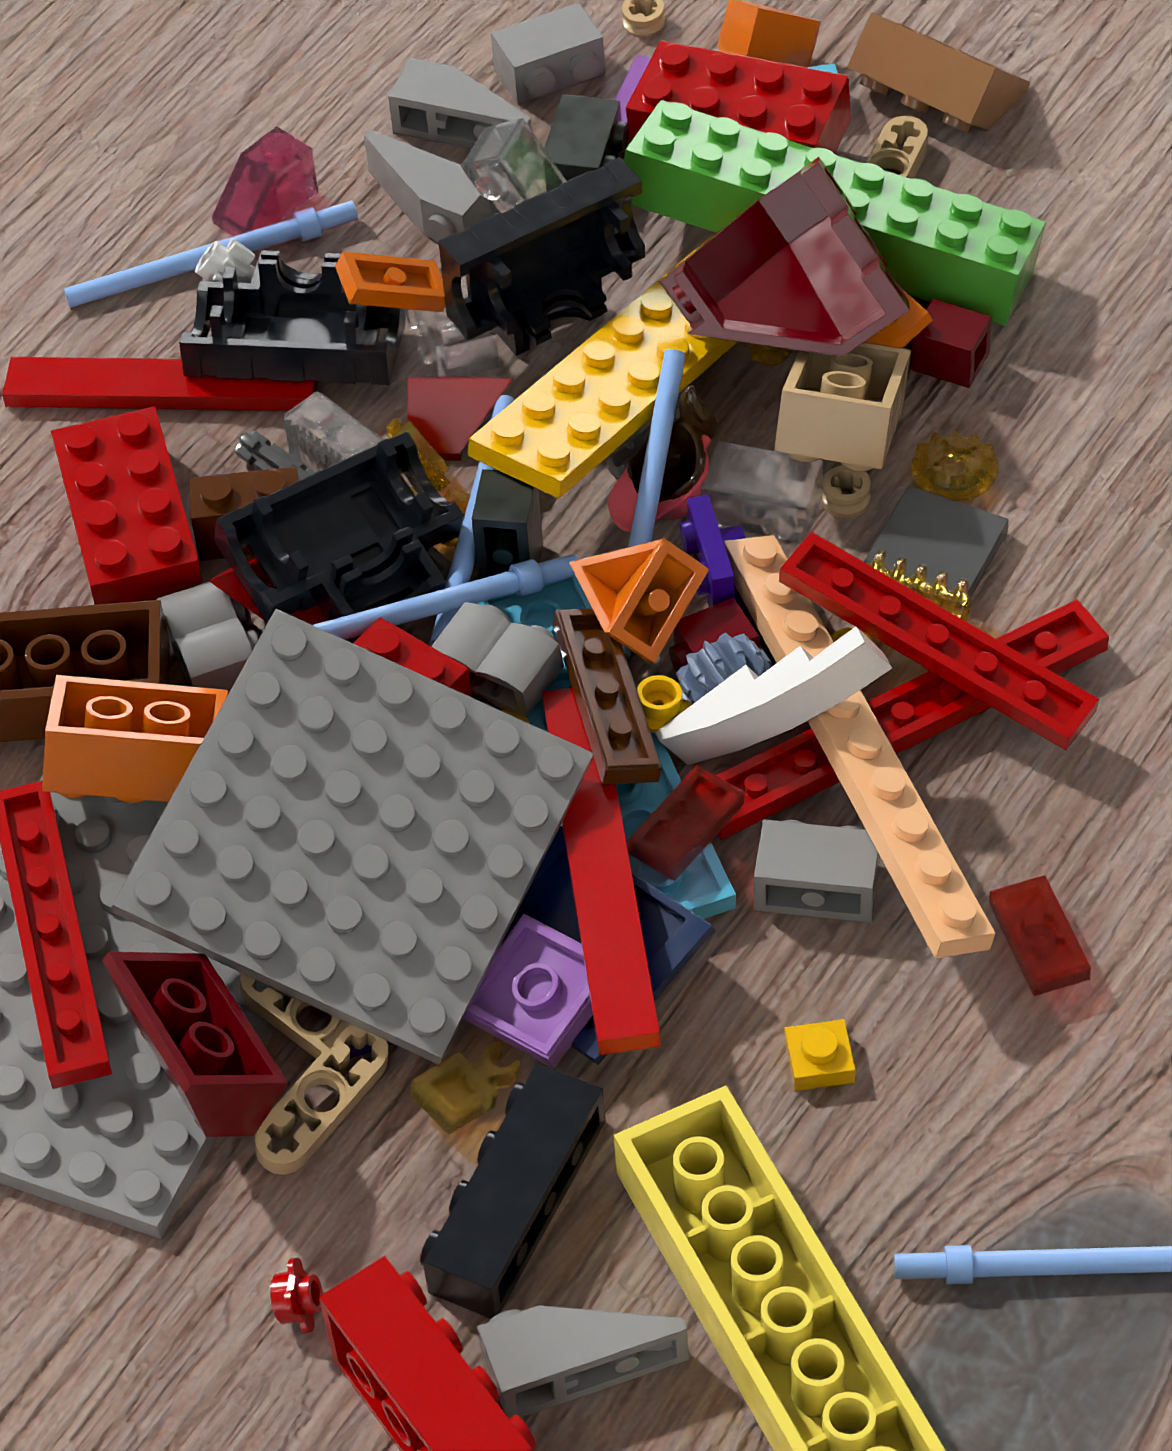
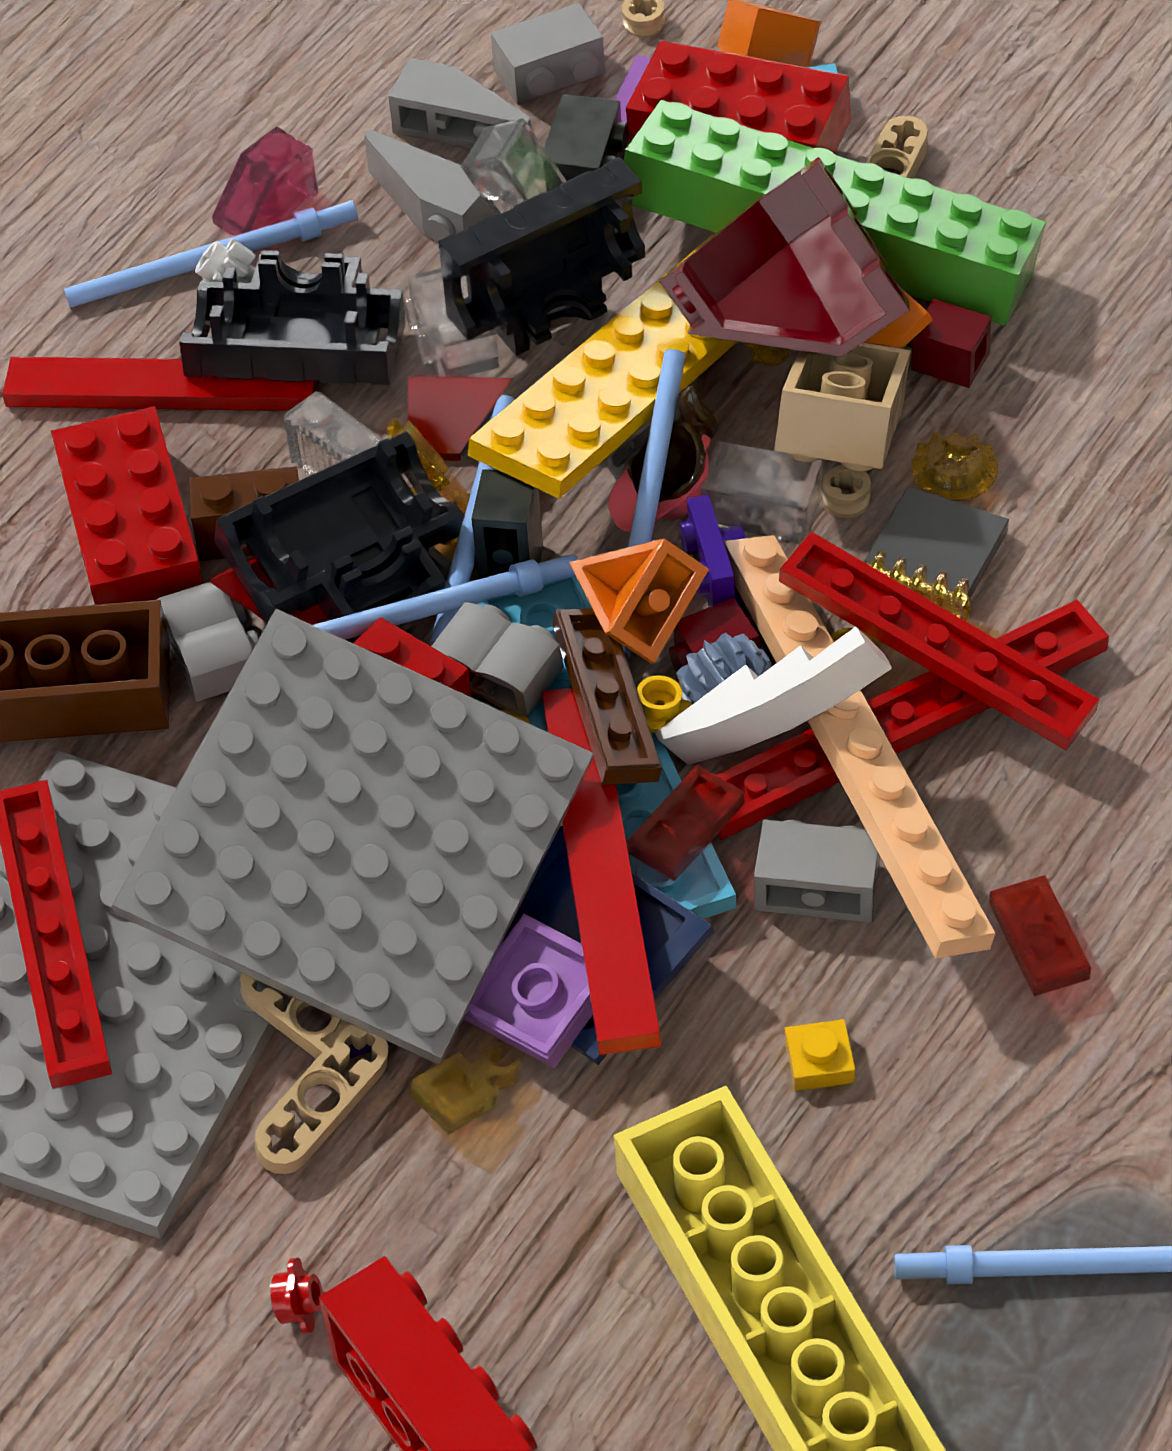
(124, 737): orange brick -> none
(199, 1039): dark red slope -> none
(258, 449): dark grey axle -> none
(391, 281): orange plate -> none
(513, 1191): black brick -> none
(567, 1353): light grey slope -> none
(934, 75): medium nougat slope -> none

